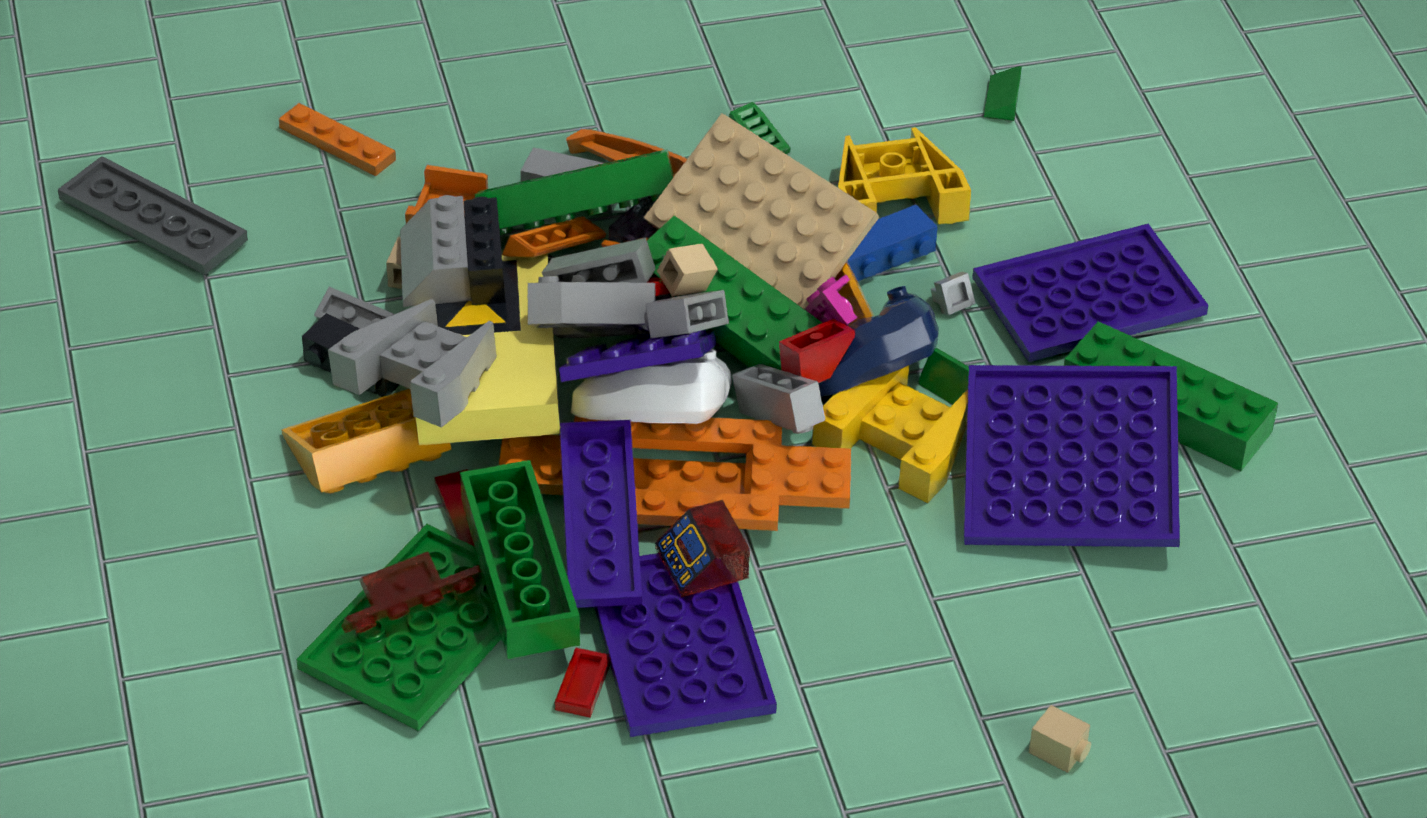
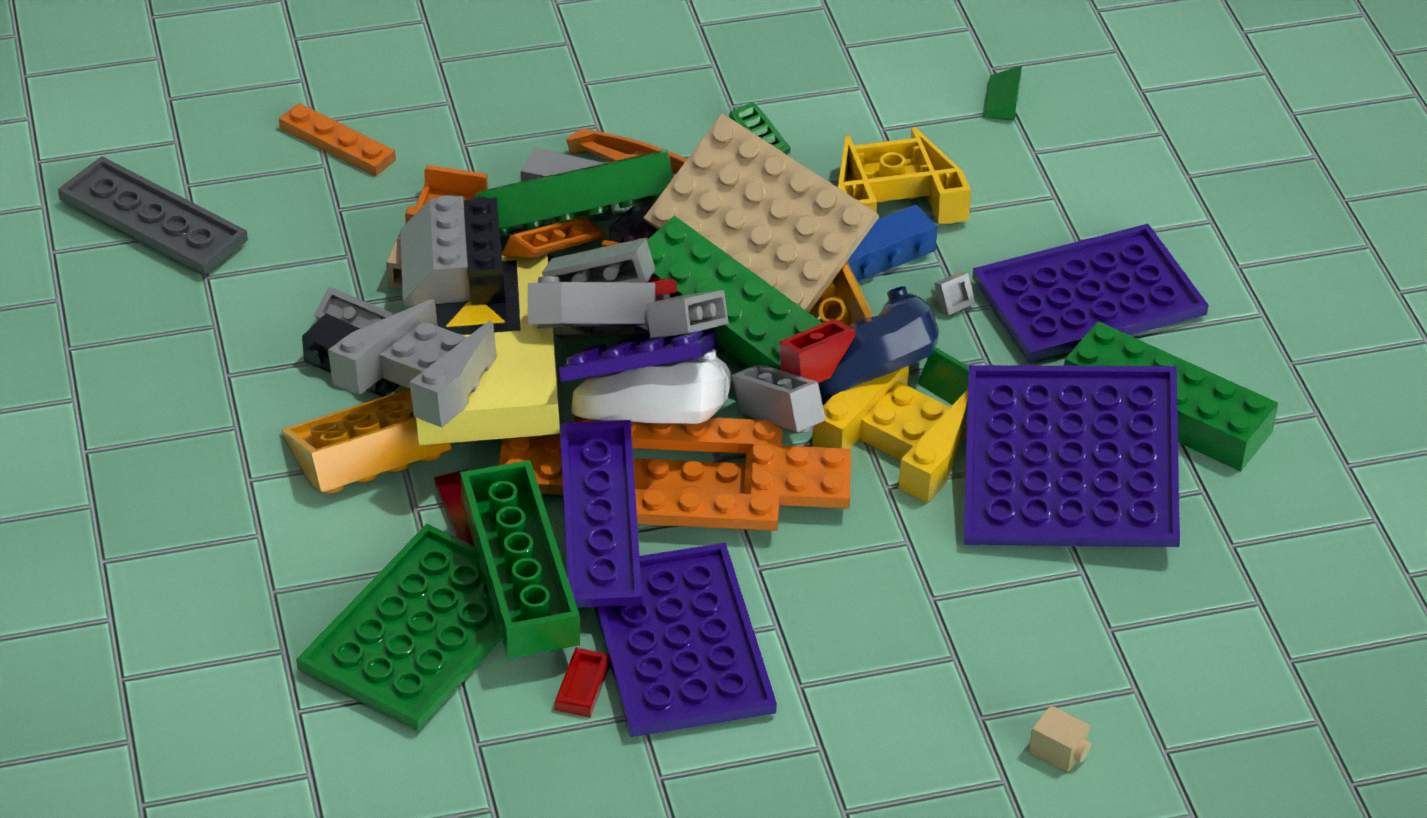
(404, 586): clear red bracket -> none
(687, 270): tan brick -> none
(704, 549): clear red slope -> none
(828, 303): dark pink bracket -> none

